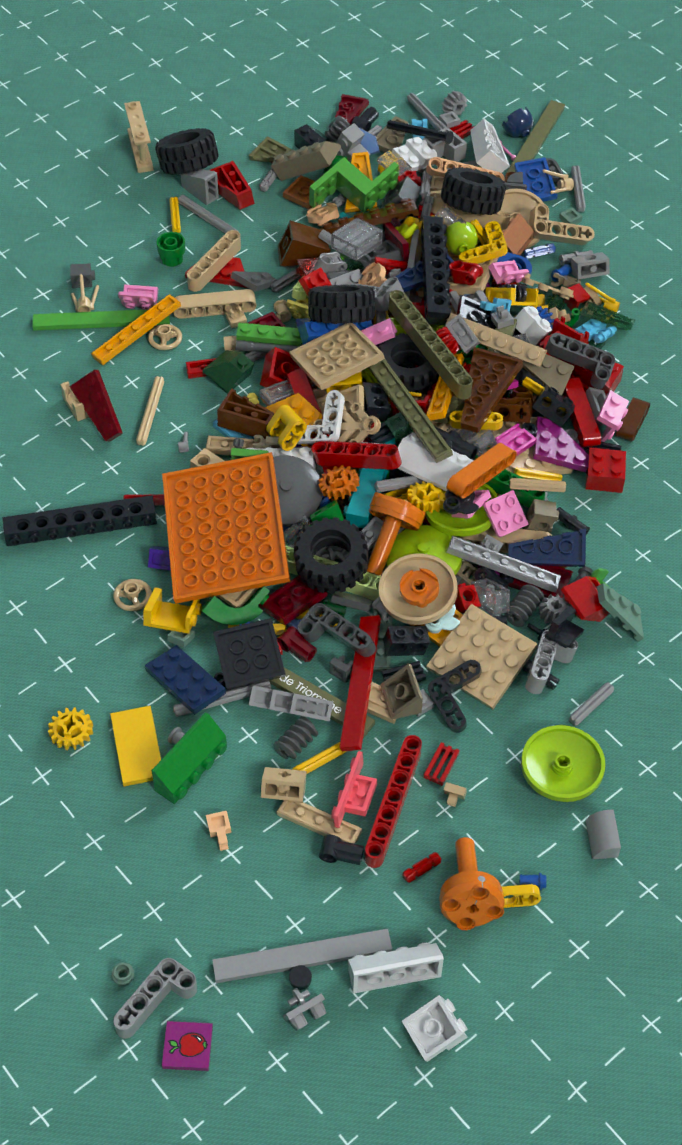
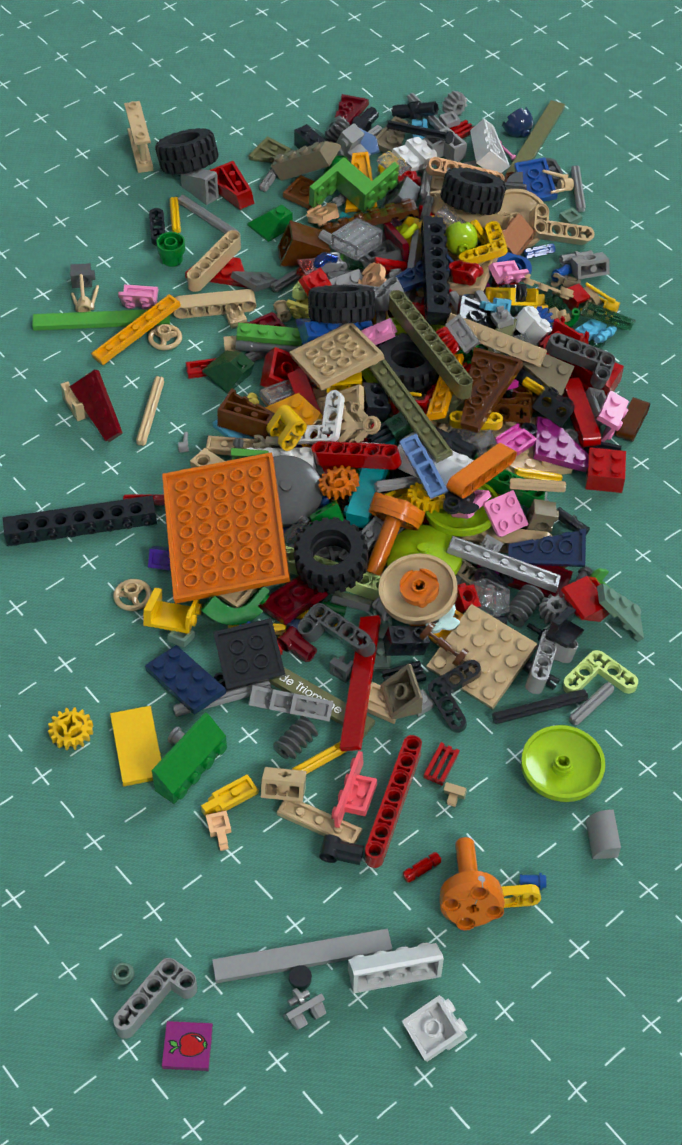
(156, 222): none -> black beam
(230, 796): none -> yellow hinge
(272, 222): none -> green slope
(324, 258): none -> clear blue arm
(415, 109): none -> black piece
(423, 466): none -> medium blue slope
(443, 644): none -> reddish brown wheel
(540, 706): none -> black axle
(596, 668): none -> yellowish green beam

